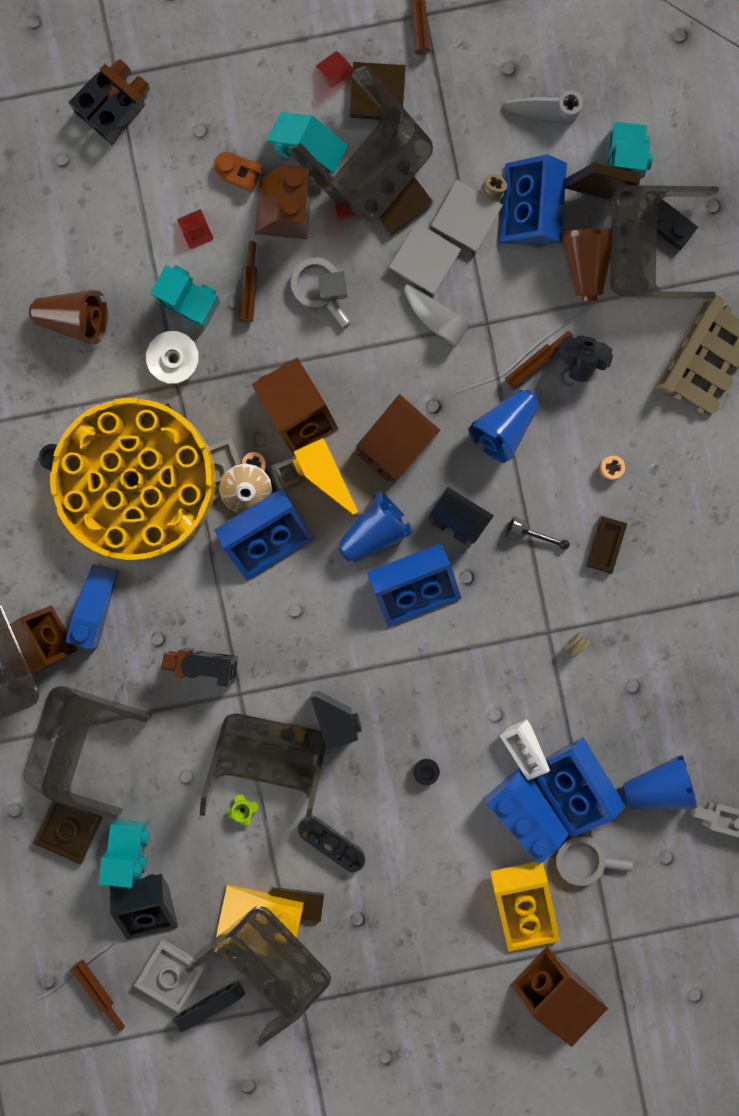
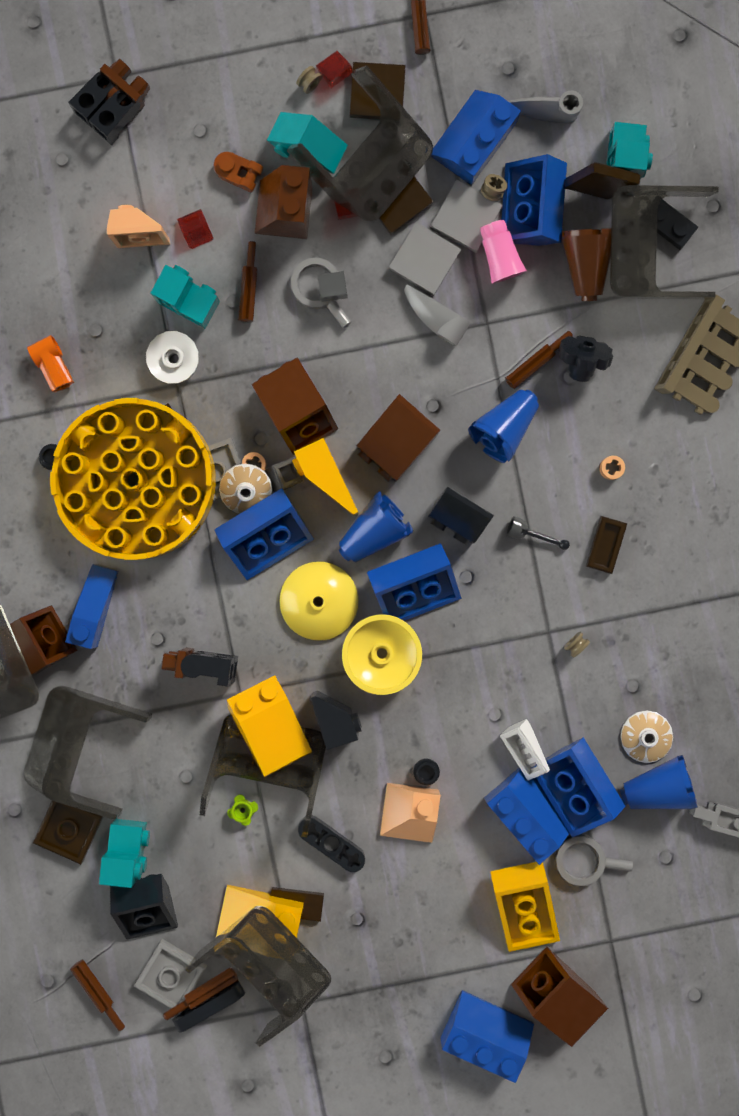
(47, 357): none -> orange piece
(72, 314): reddish brown cone -> none
(134, 228): none -> light nougat slope
(204, 992): none -> reddish brown axle
(269, 726): none -> yellow slope
(309, 79): none -> dark tan bush
(333, 587): none -> light yellow dish
(384, 674): none -> light yellow dish
(410, 812): none -> light nougat slope
(475, 134): none -> blue slope
(487, 1036): none -> blue slope
(501, 252): none -> bright pink plant
(634, 734): none -> tan dish

